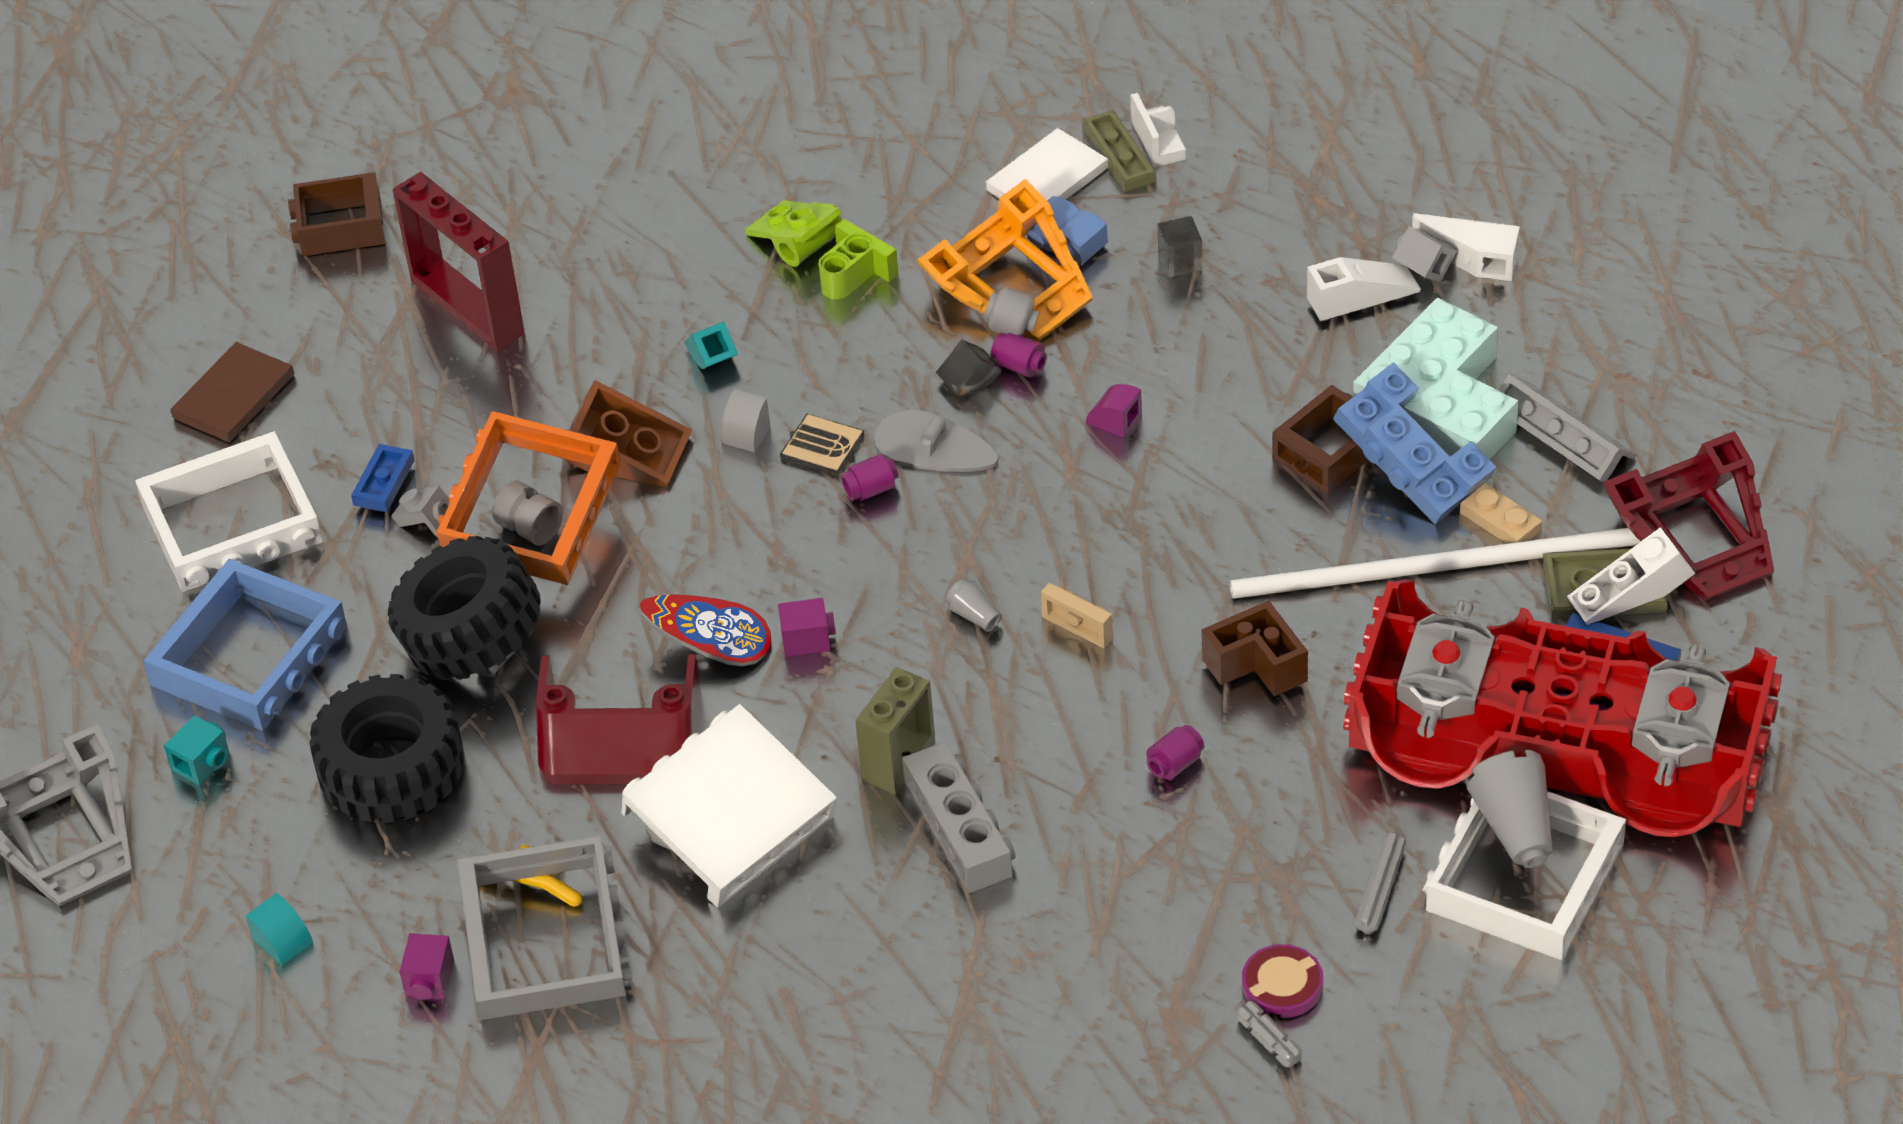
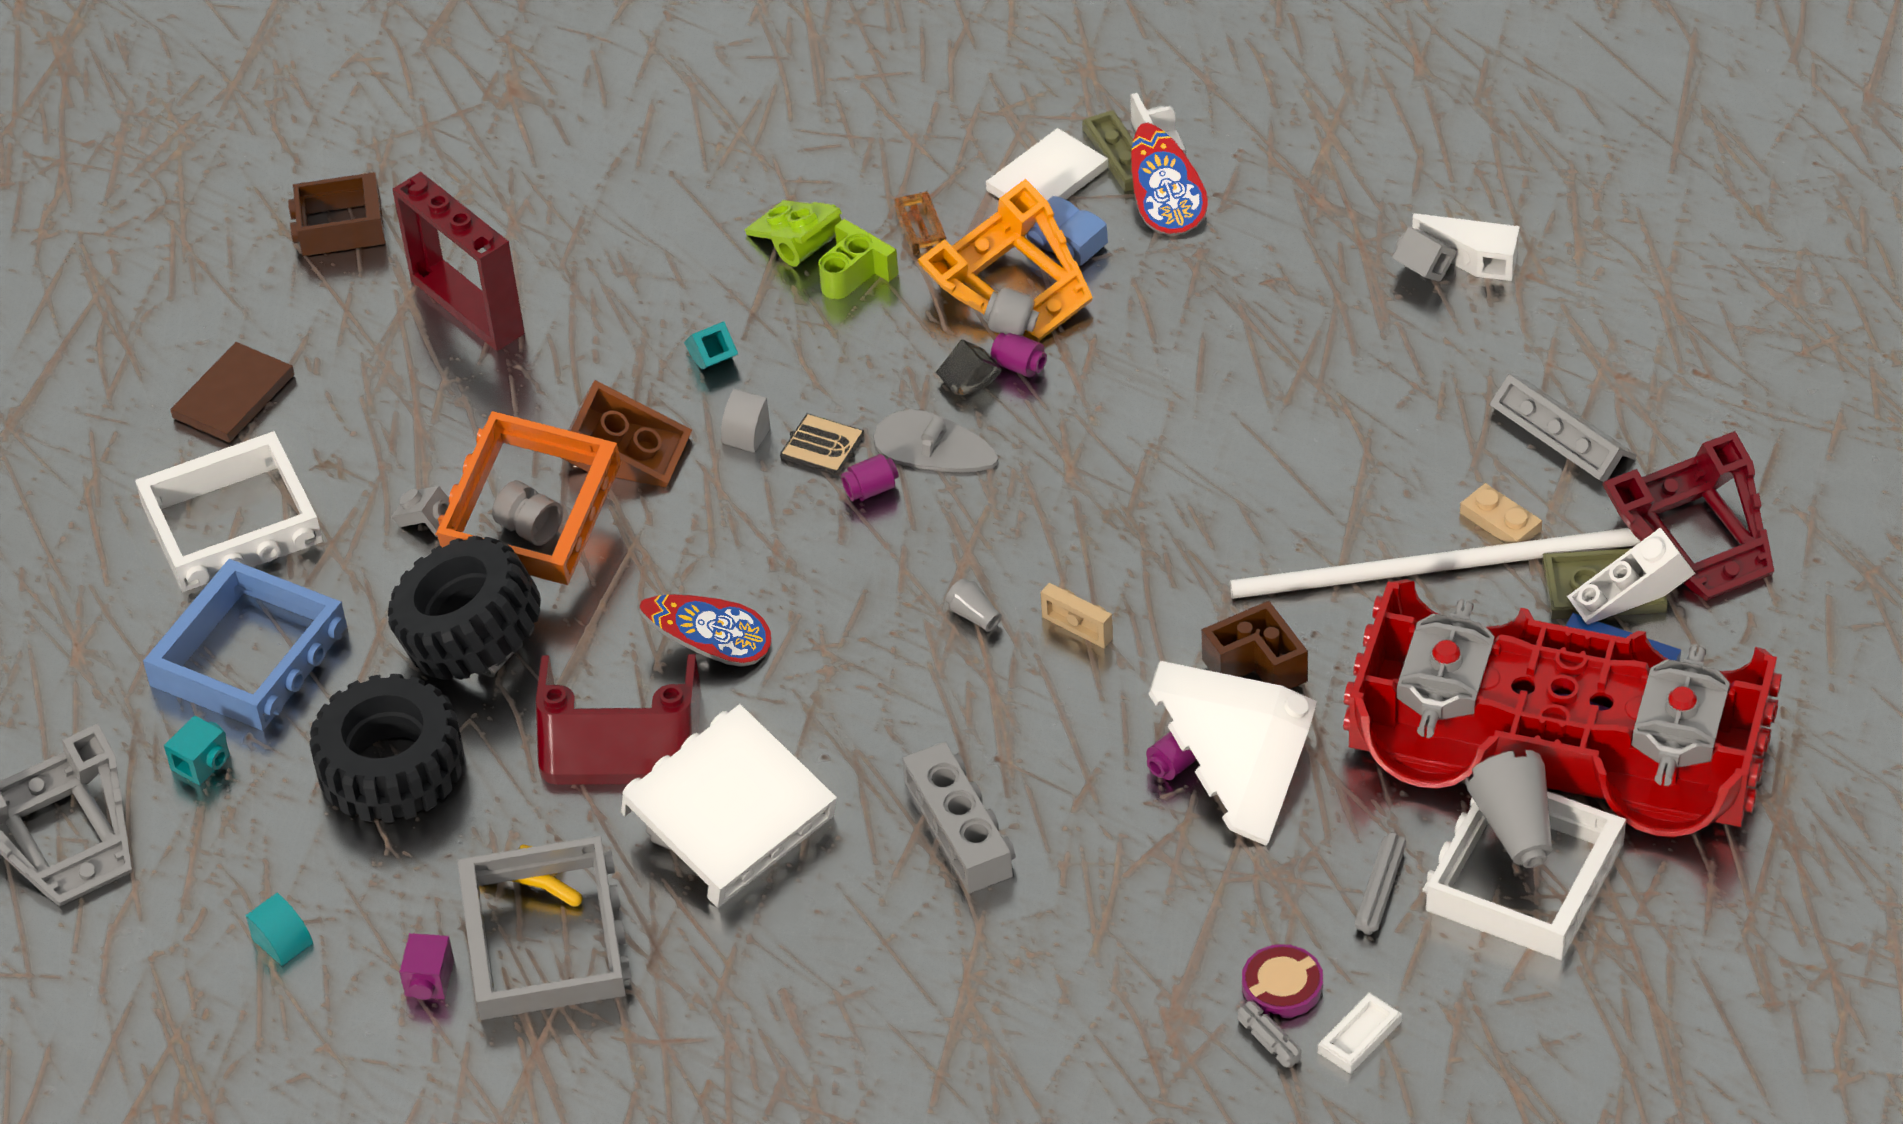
(382, 477): blue plate -> none
(805, 627): magenta brick -> none
(894, 725): olive window -> none
(925, 240): none -> clear orange tile
(1117, 410): magenta brick -> none
(1165, 183): none -> shield
(1179, 246): clear smoke brick -> none
(1242, 737): none -> white slope
(1307, 459): reddish brown window -> none
(1355, 284): white slope -> none
(1359, 1033): none -> white tile
(1406, 450): medium blue bracket -> none
(1444, 357): light aqua brick -> none

